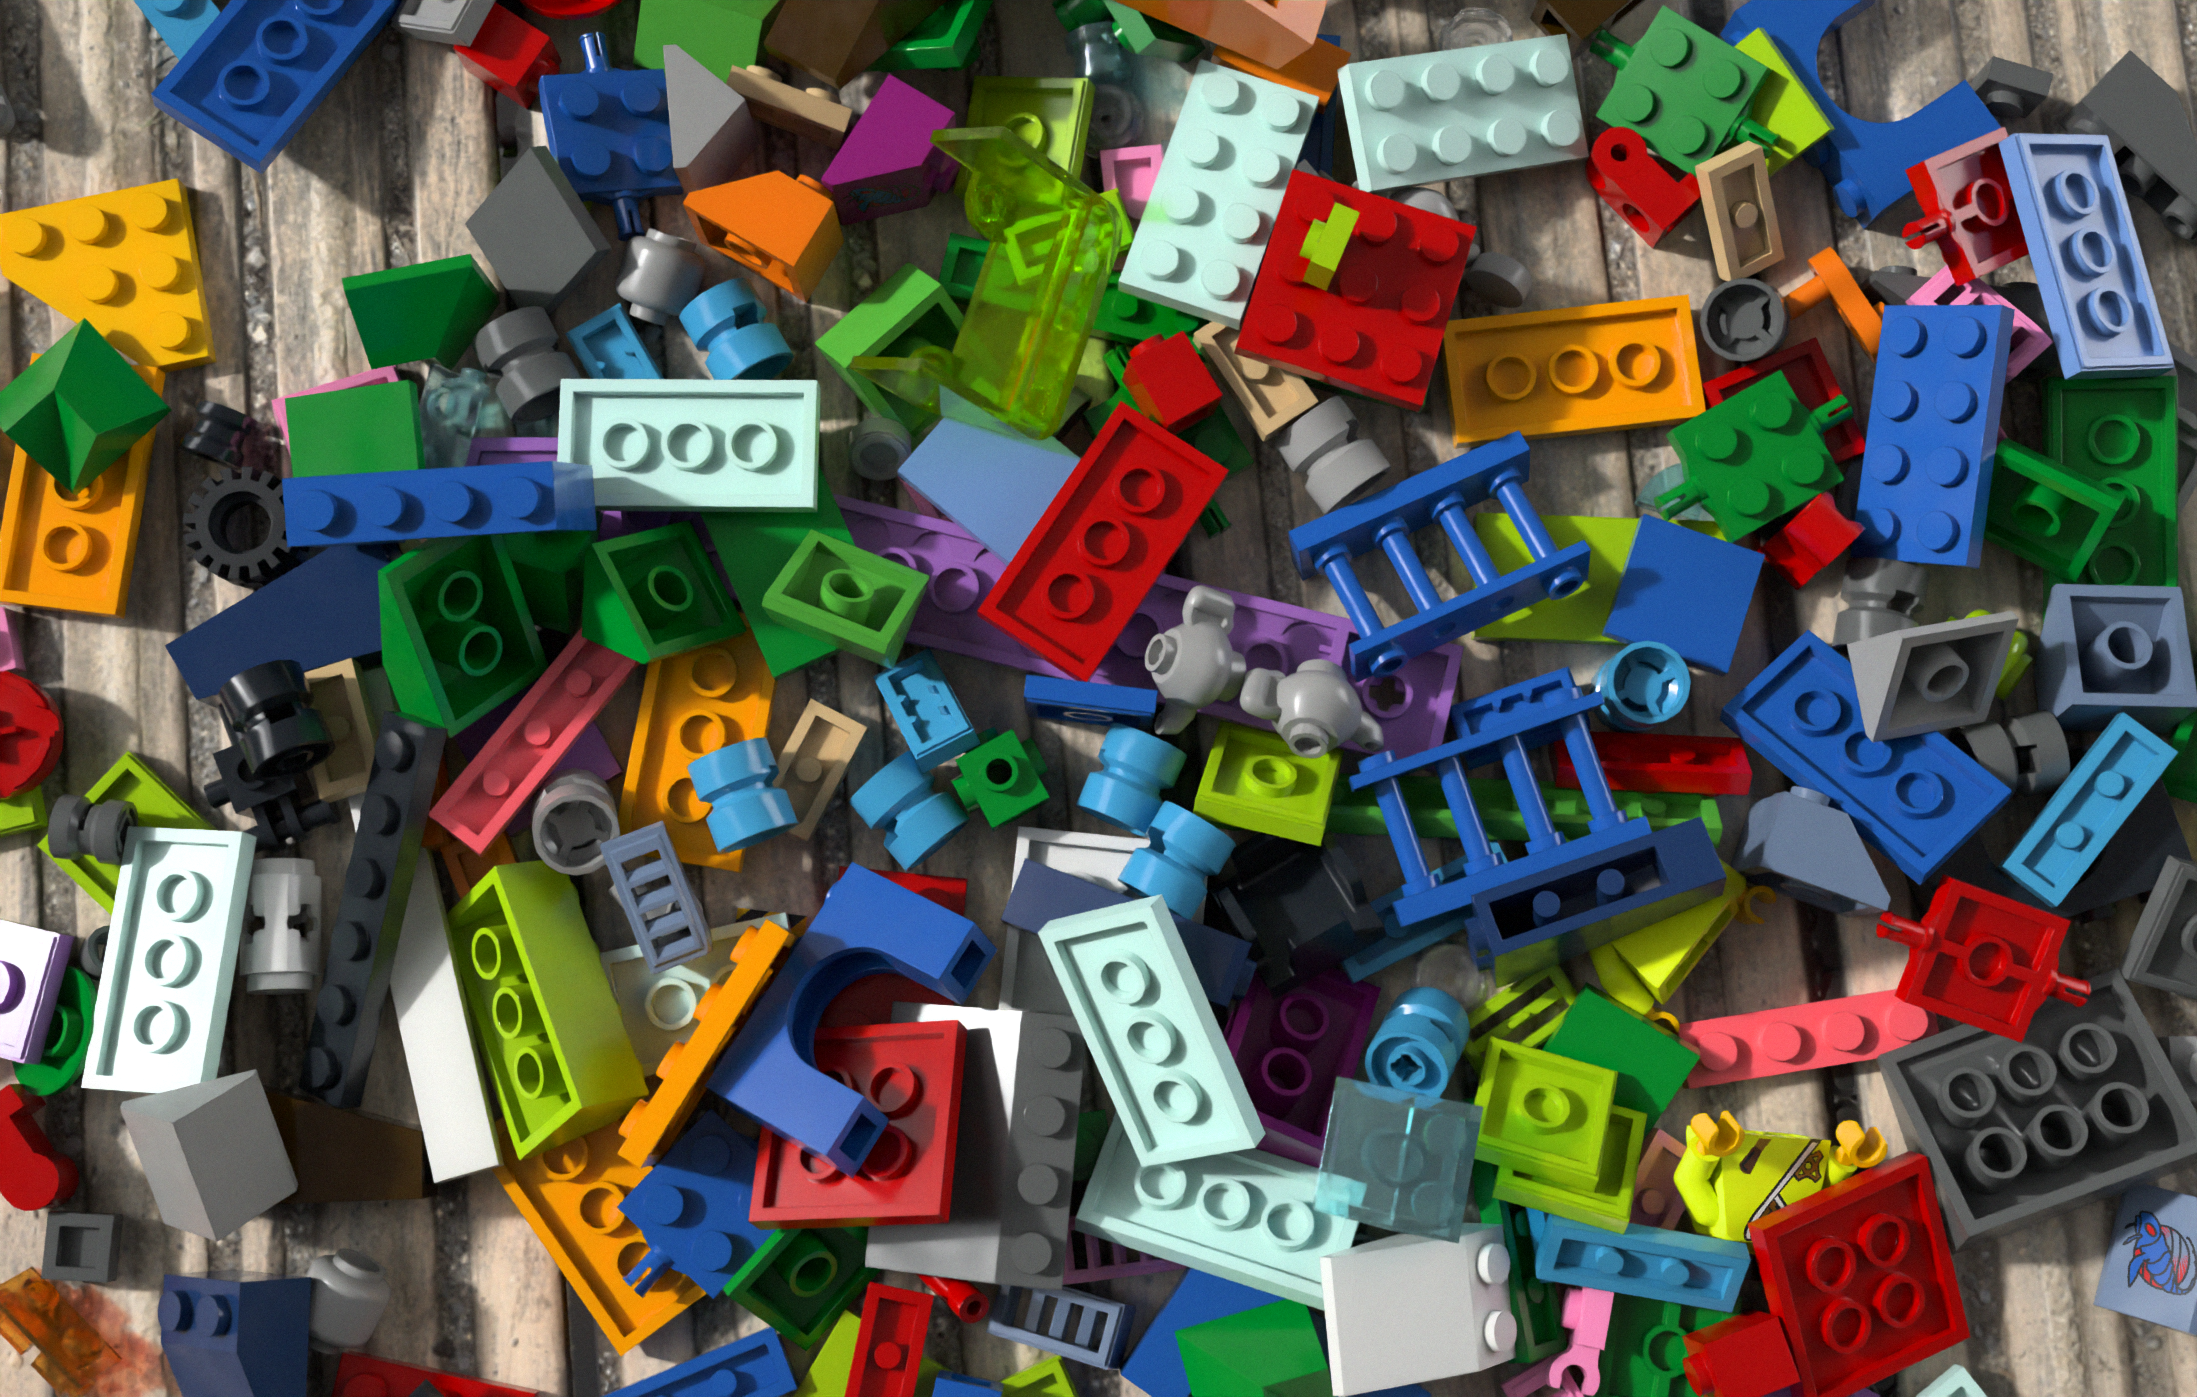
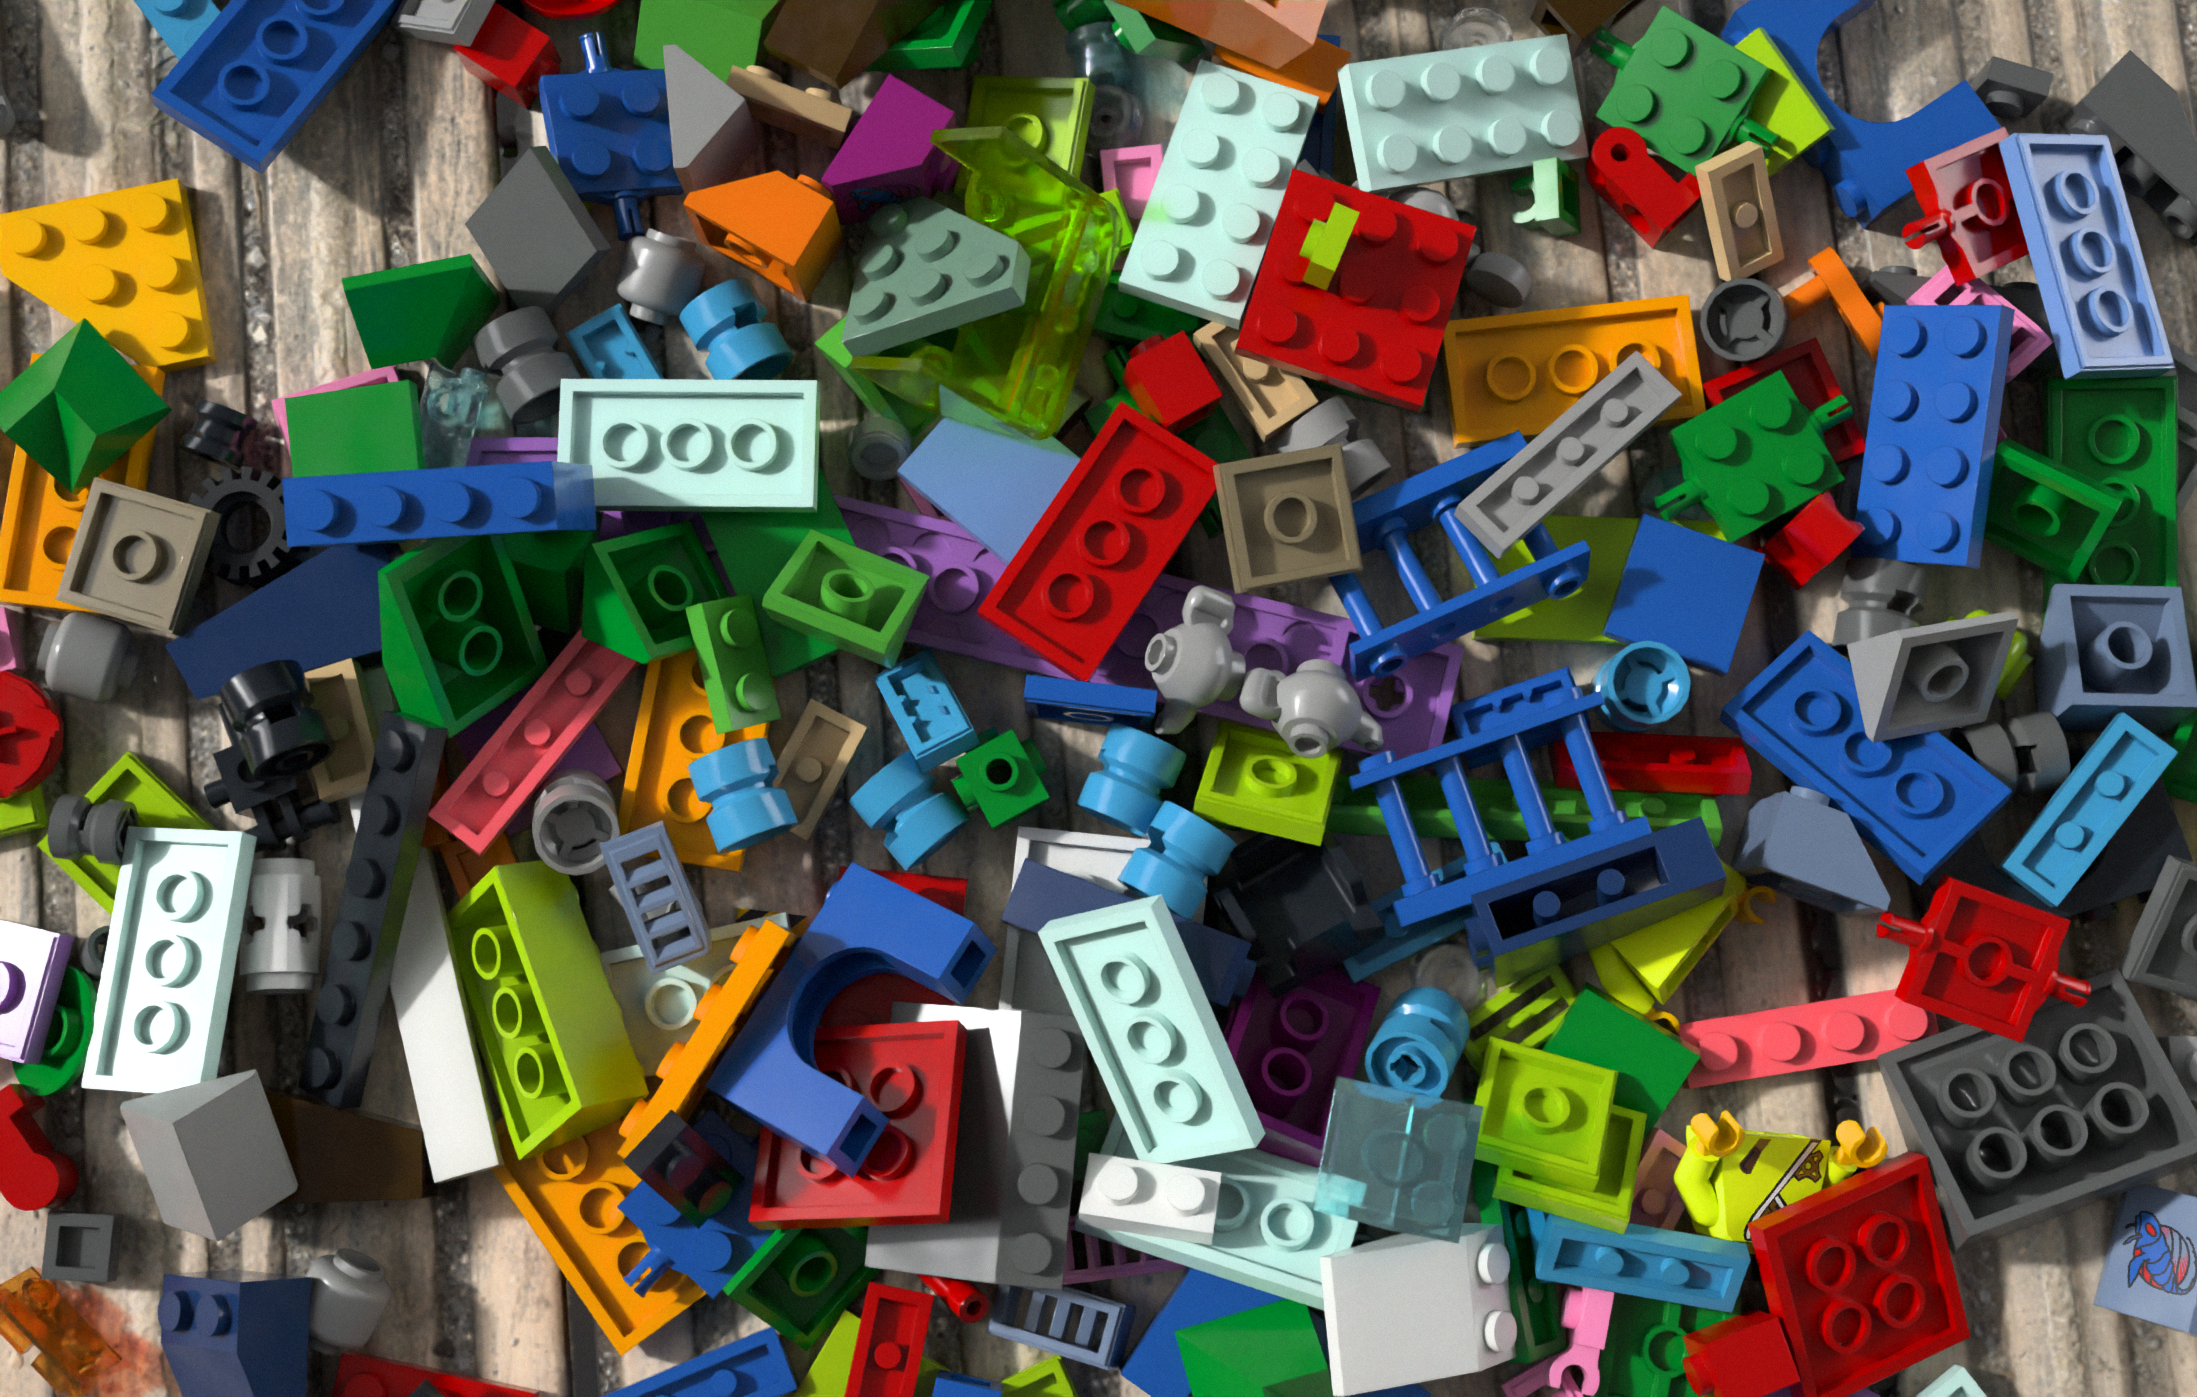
(88, 657): none -> light grey head
(138, 556): none -> dark tan plate
(684, 1169): none -> black plate
(733, 663): none -> bright green plate
(927, 274): none -> sand green plate
(1149, 1198): none -> white plate
(1287, 518): none -> dark tan plate
(1555, 197): none -> green tile
(1567, 454): none -> light grey plate

